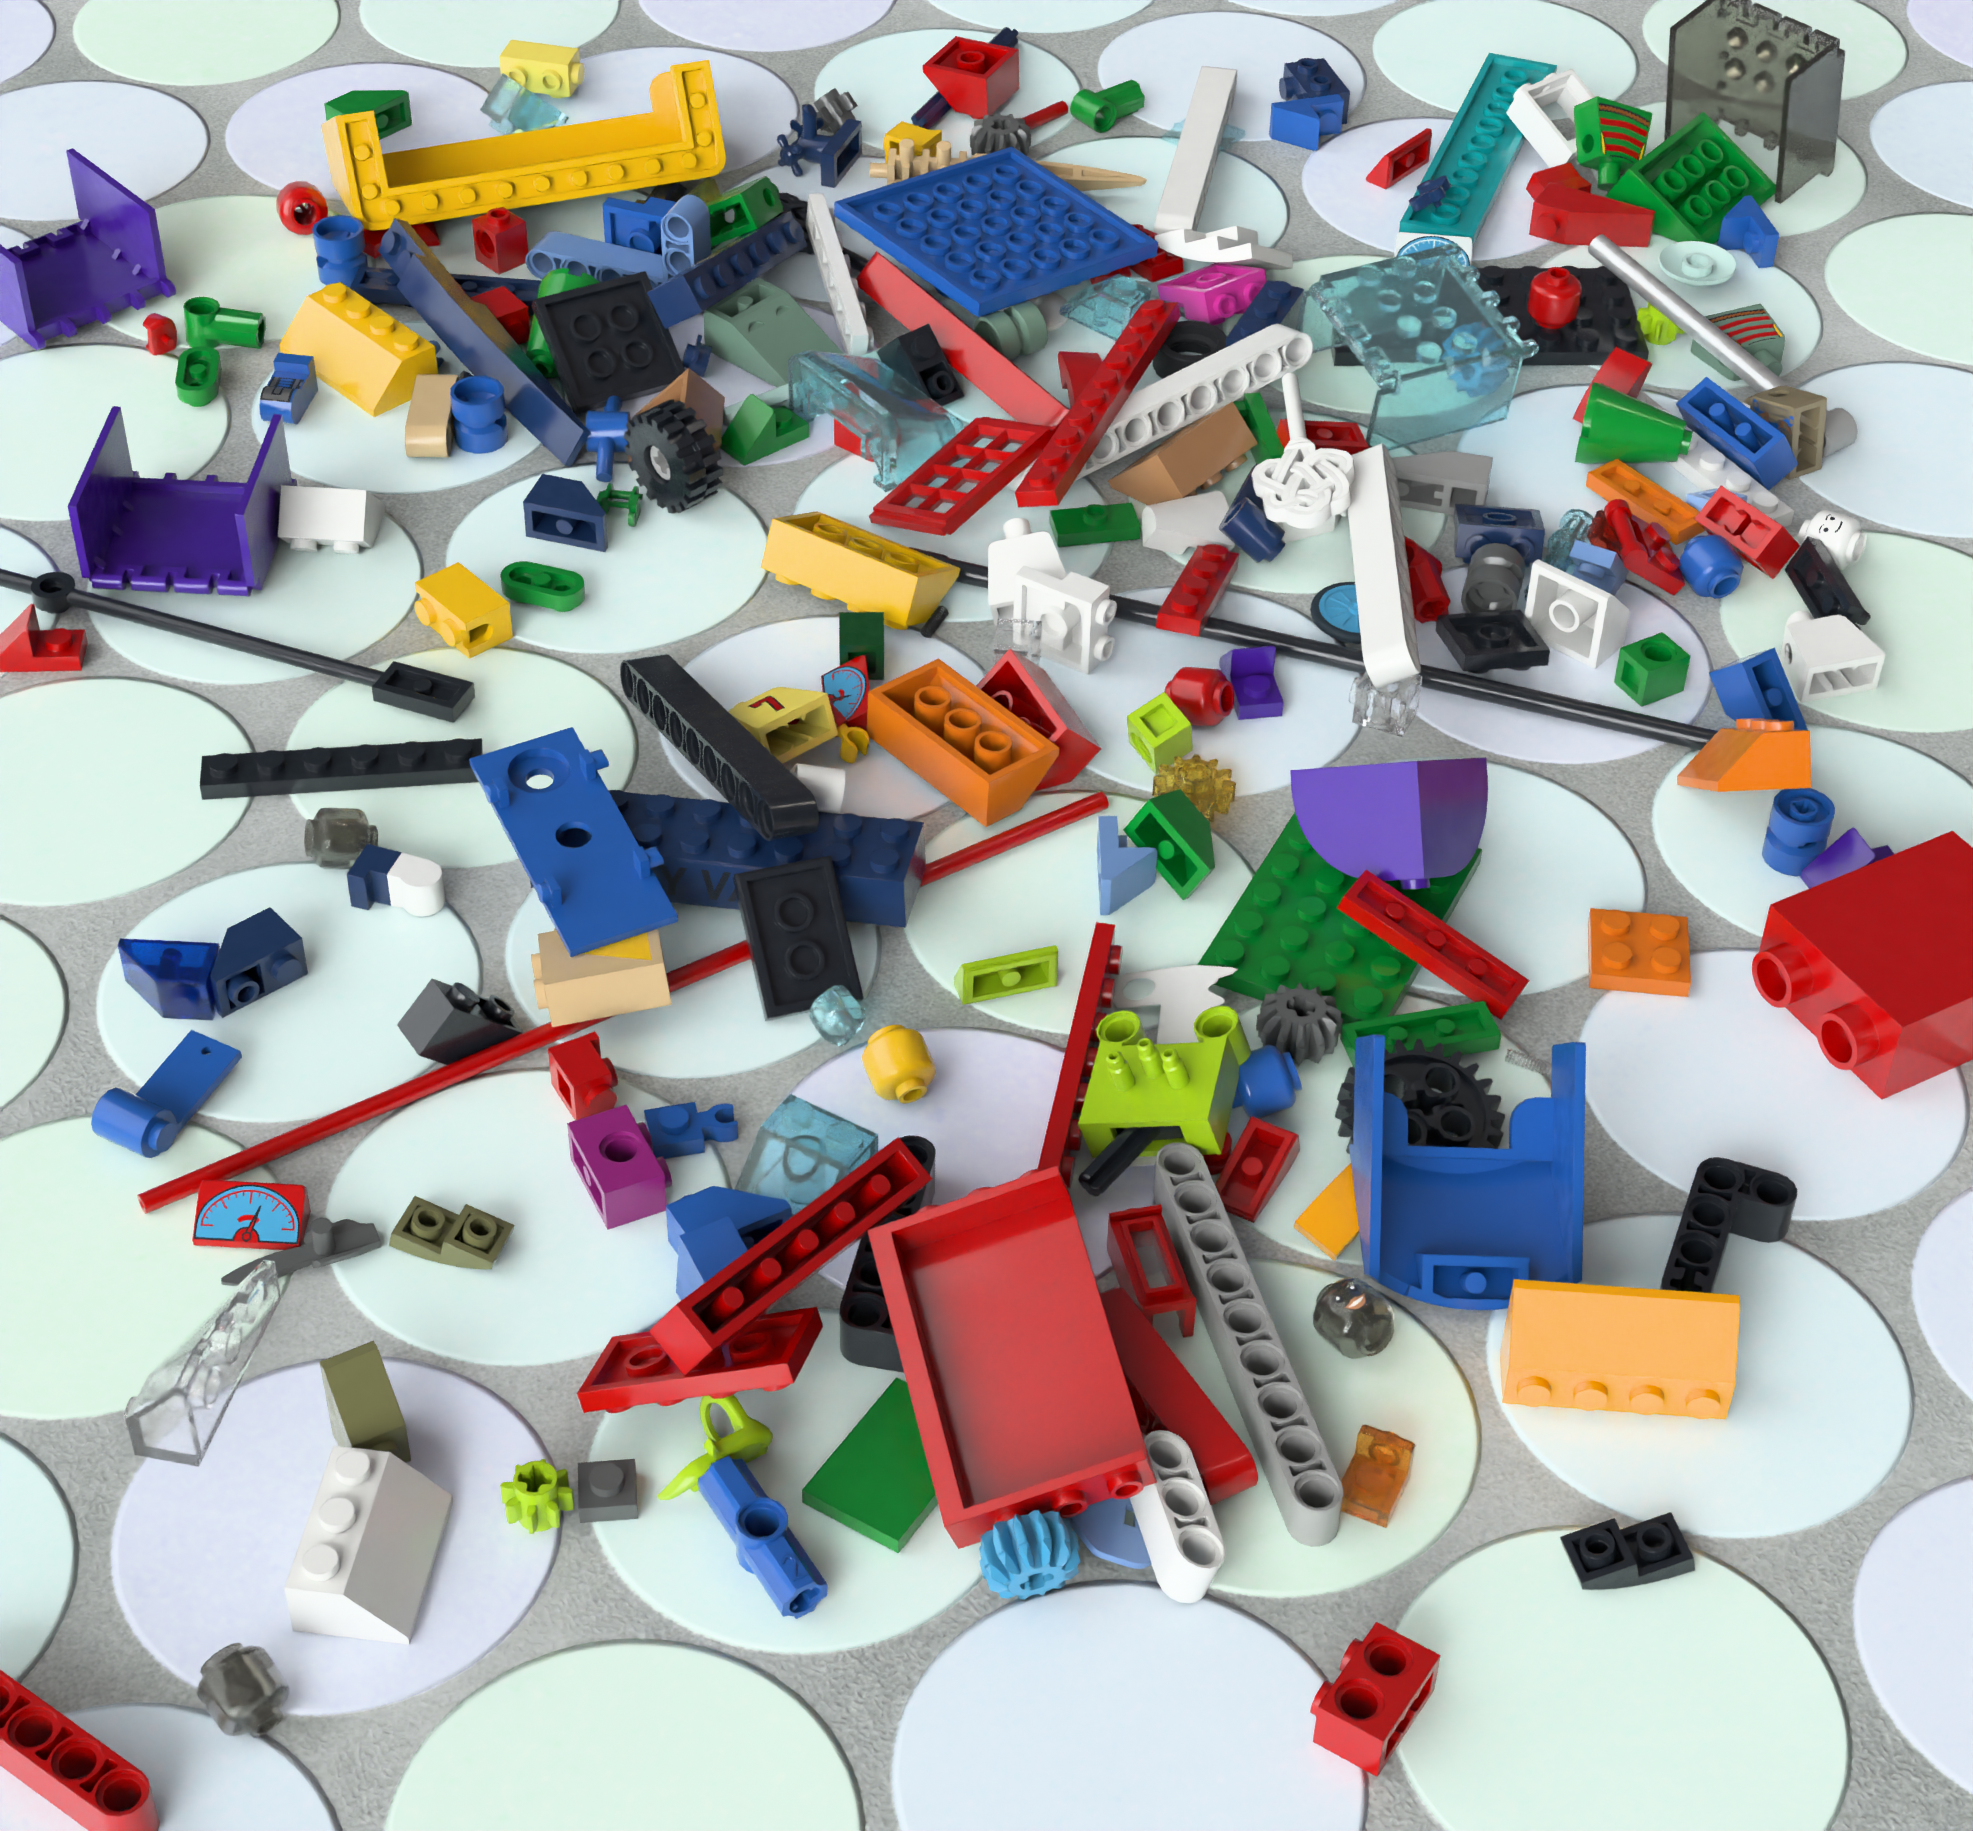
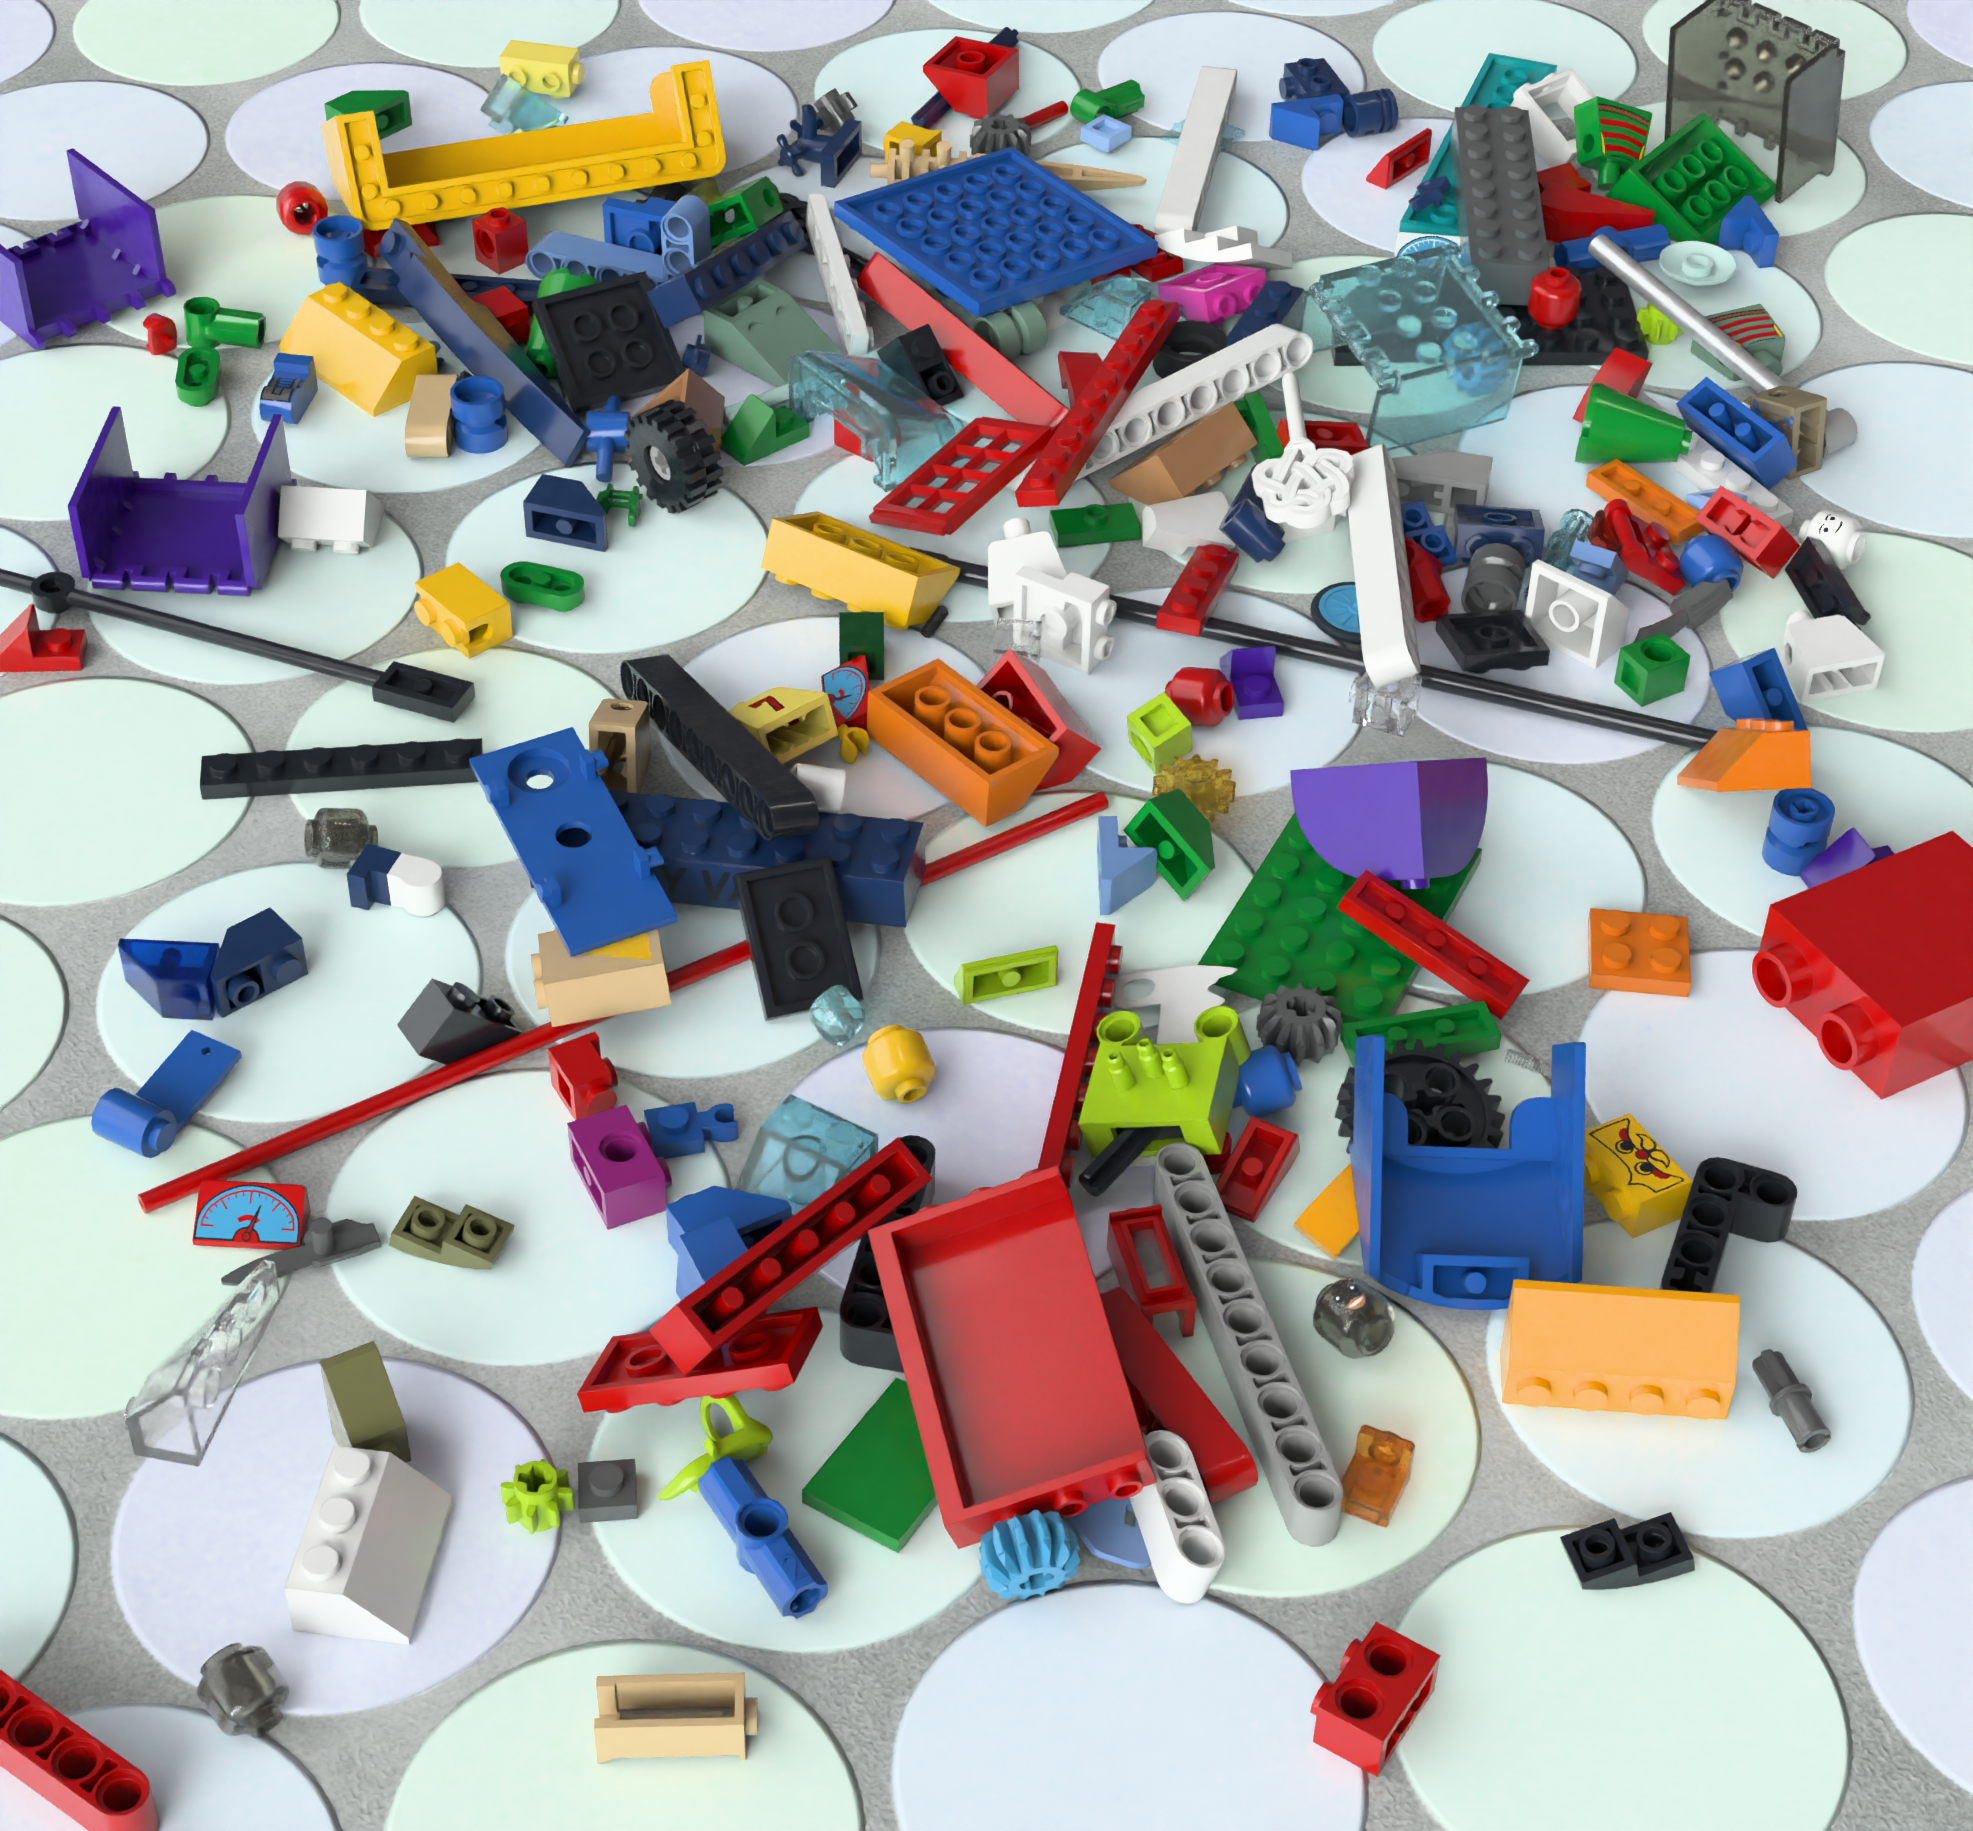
(624, 736): none -> tan torso
(673, 1715): none -> tan window
(1105, 133): none -> light blue plate
(1369, 113): none -> dark blue piece
(1420, 528): none -> blue slope
(1498, 199): none -> dark grey brick
(1633, 1176): none -> yellow brick
(1640, 243): none -> blue piece
(1691, 609): none -> dark grey piece
(1791, 1401): none -> dark grey axle

